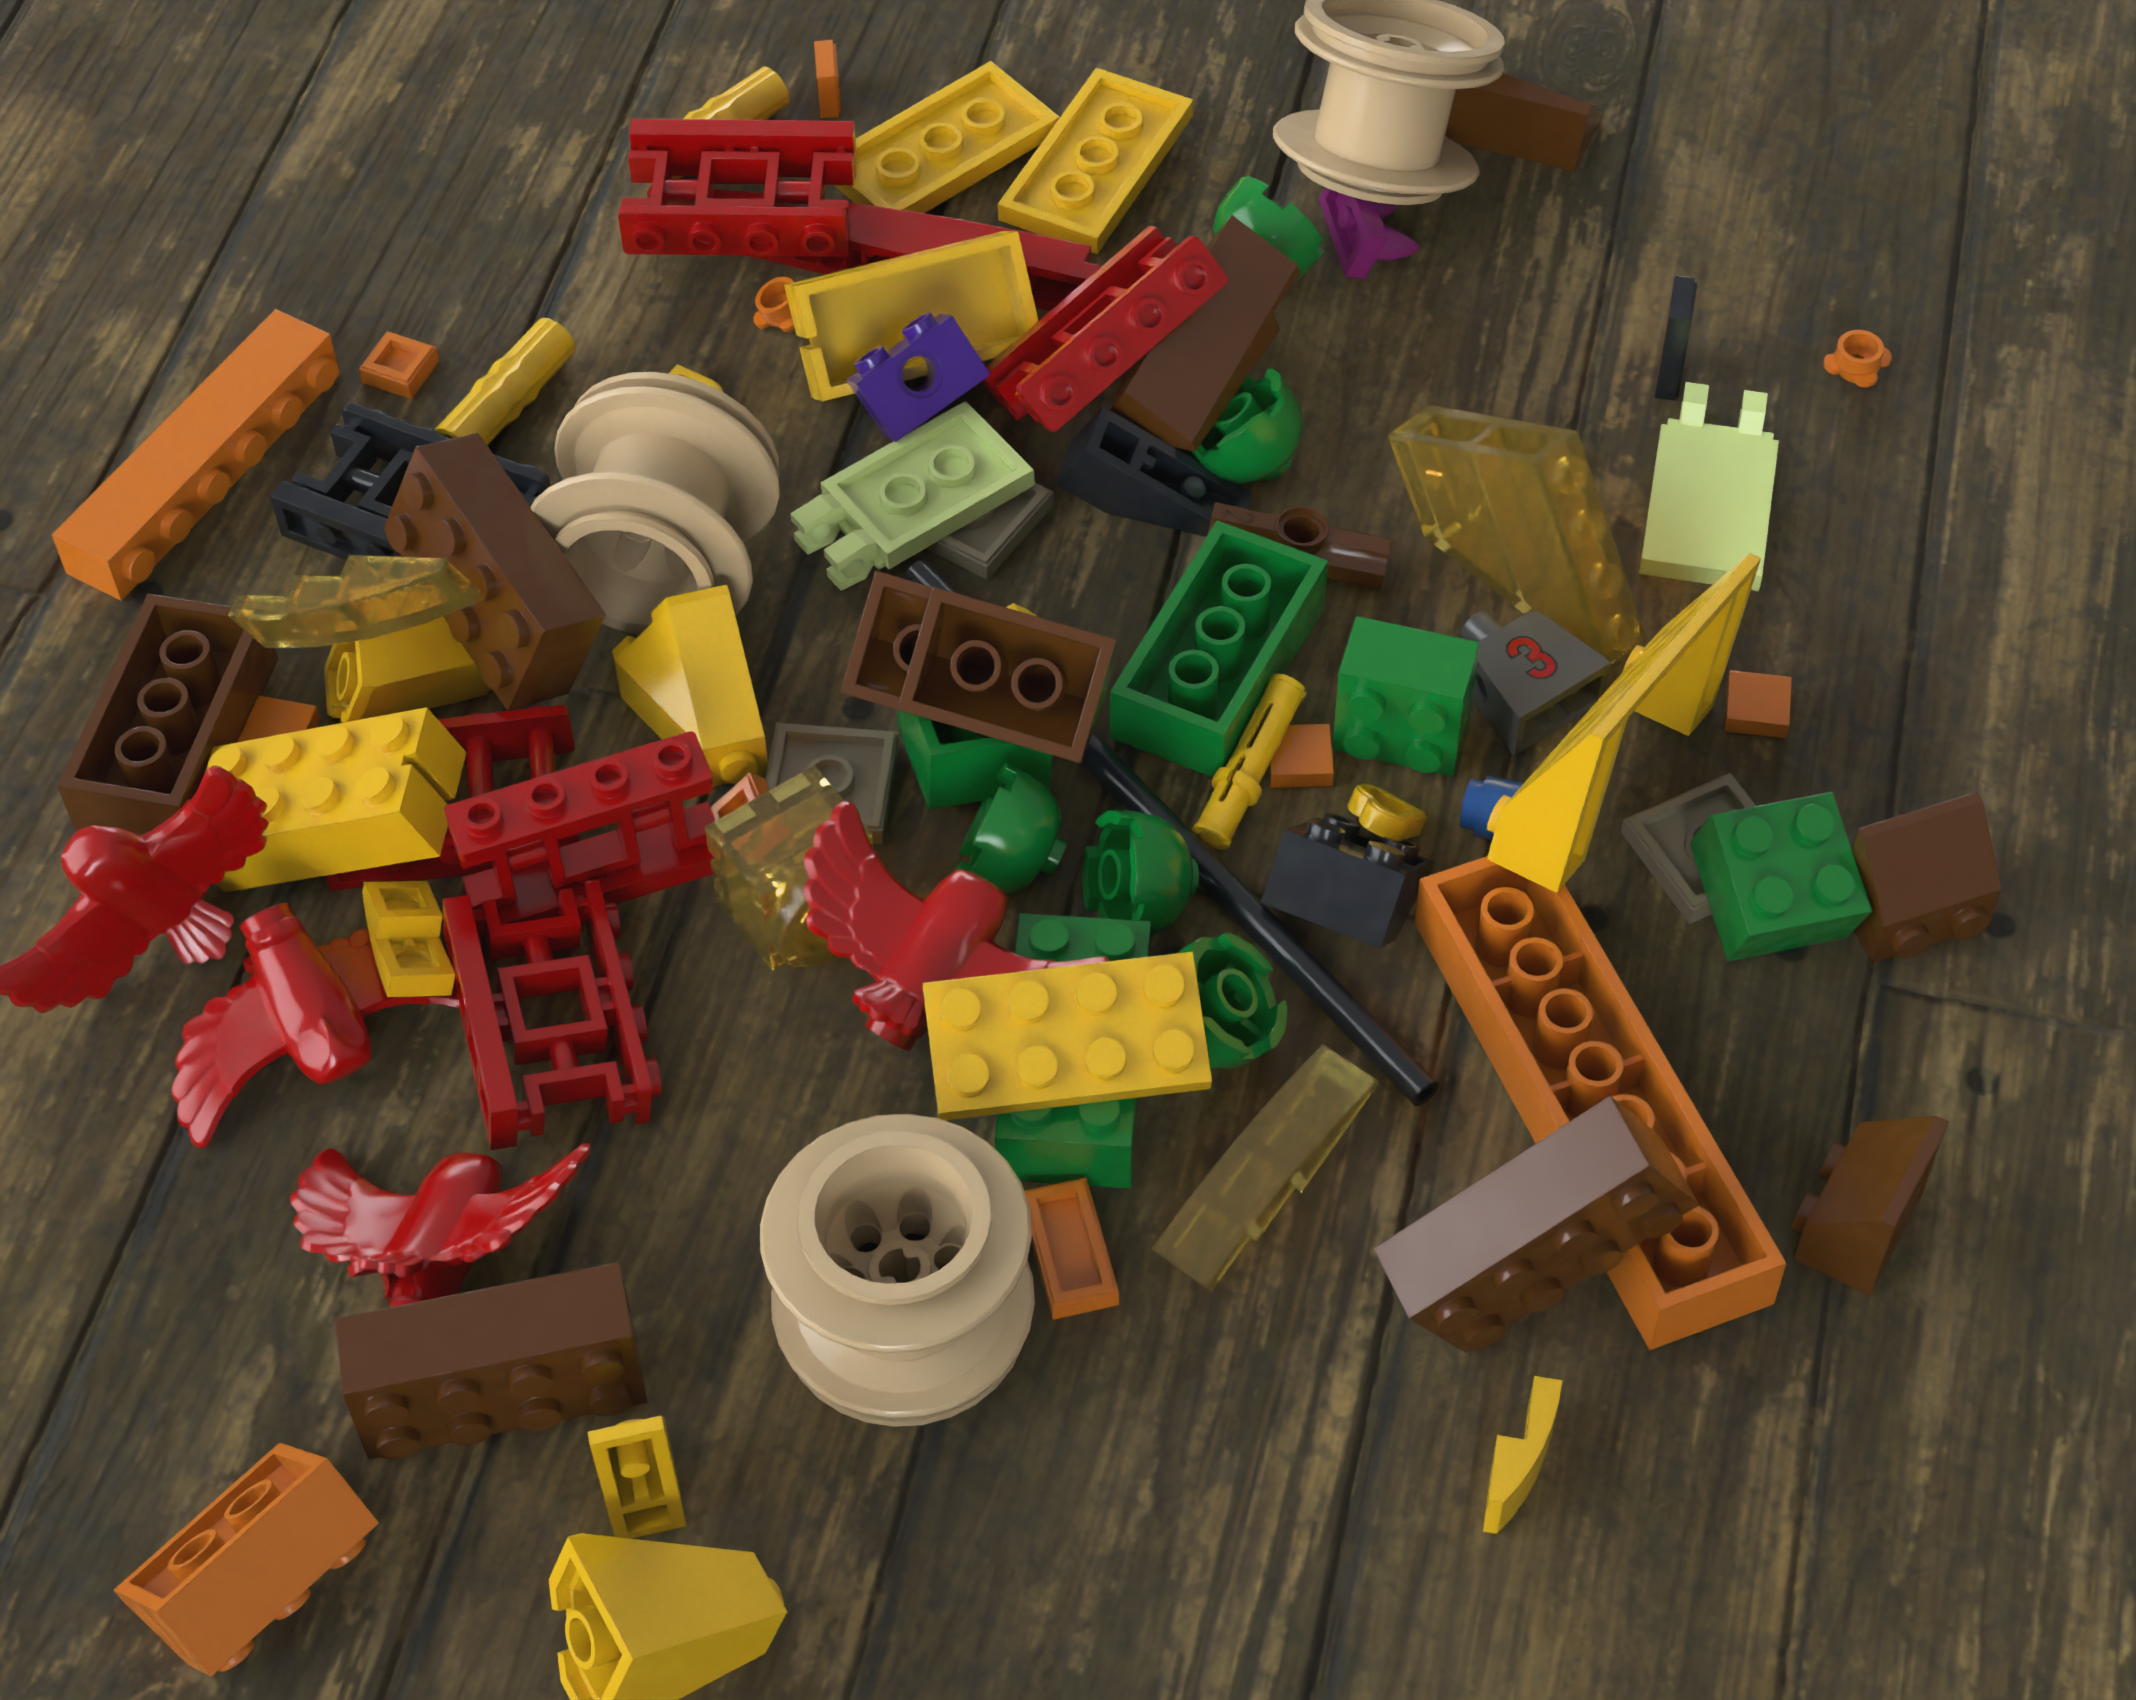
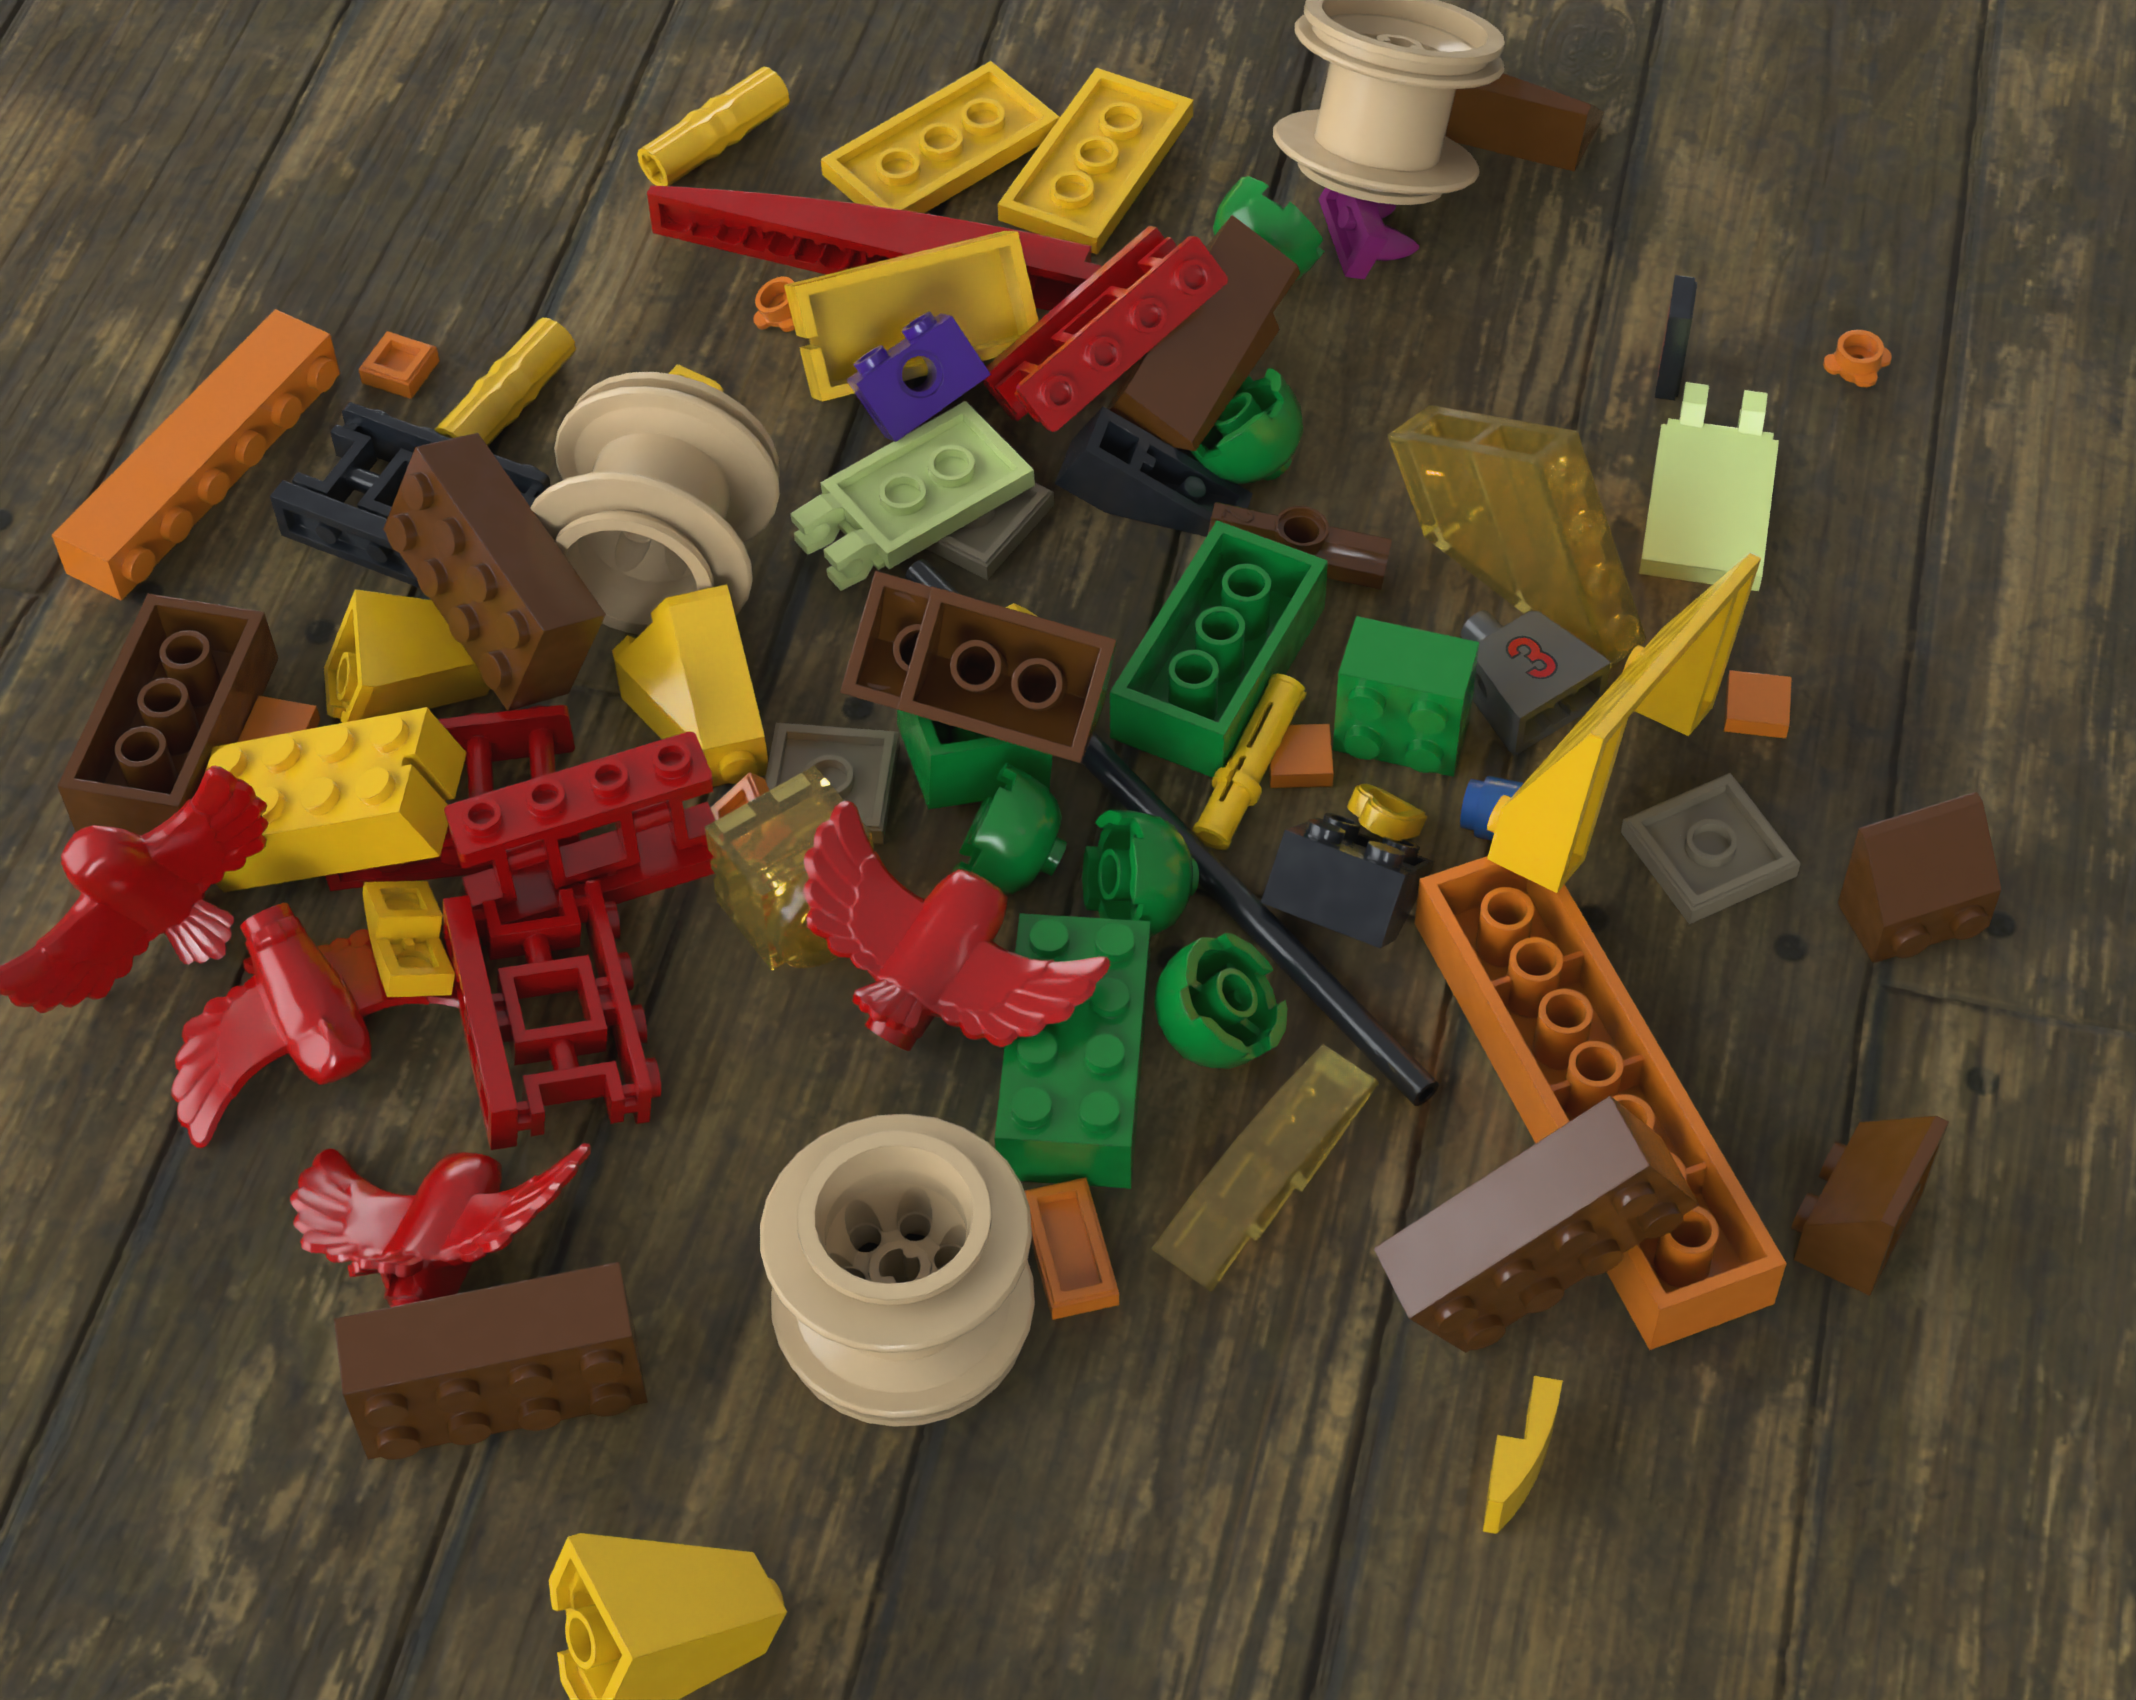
(248, 1558): orange slope -> none
(365, 602): clear yellow slope -> none
(638, 1477): yellow slope -> none
(738, 155): red fence -> none
(827, 79): orange tile -> none
(1066, 1036): yellow plate -> none
(1780, 876): green brick -> none

